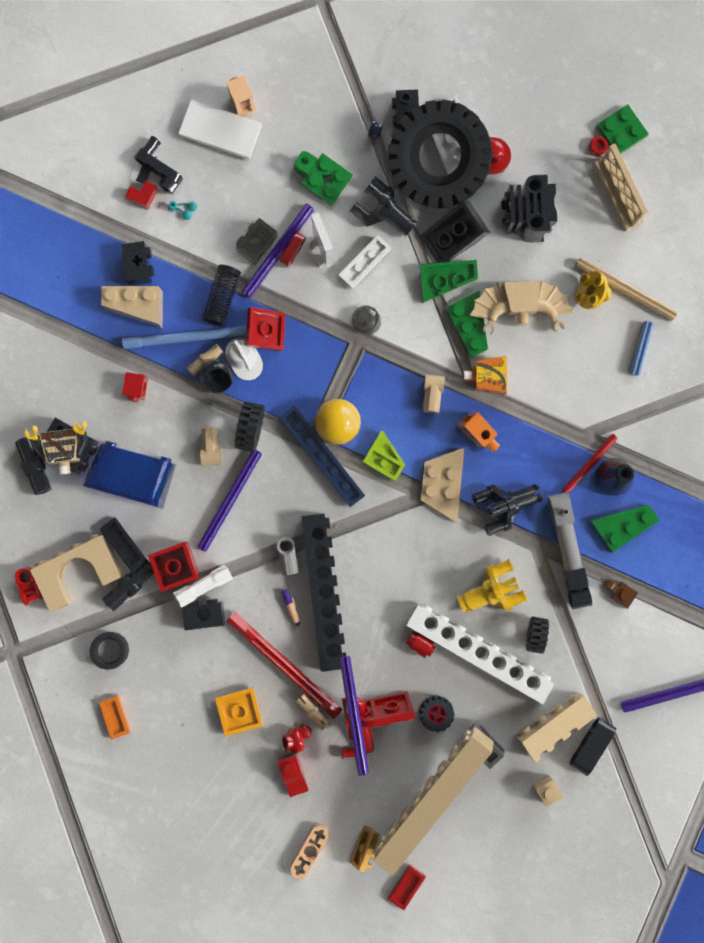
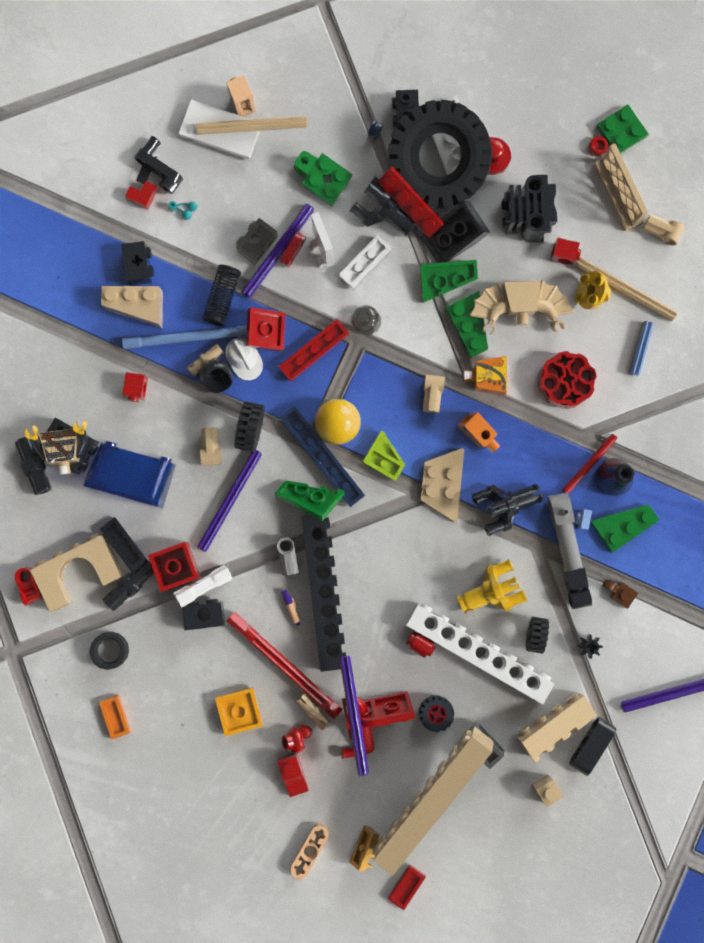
(251, 125): none -> tan axle
(311, 500): none -> green wing
(313, 350): none -> red plate
(410, 202): none -> red plate
(565, 251): none -> red brick
(575, 388): none -> red connector
(583, 519): none -> light blue plate
(587, 641): none -> black gear
(667, 230): none -> tan piece

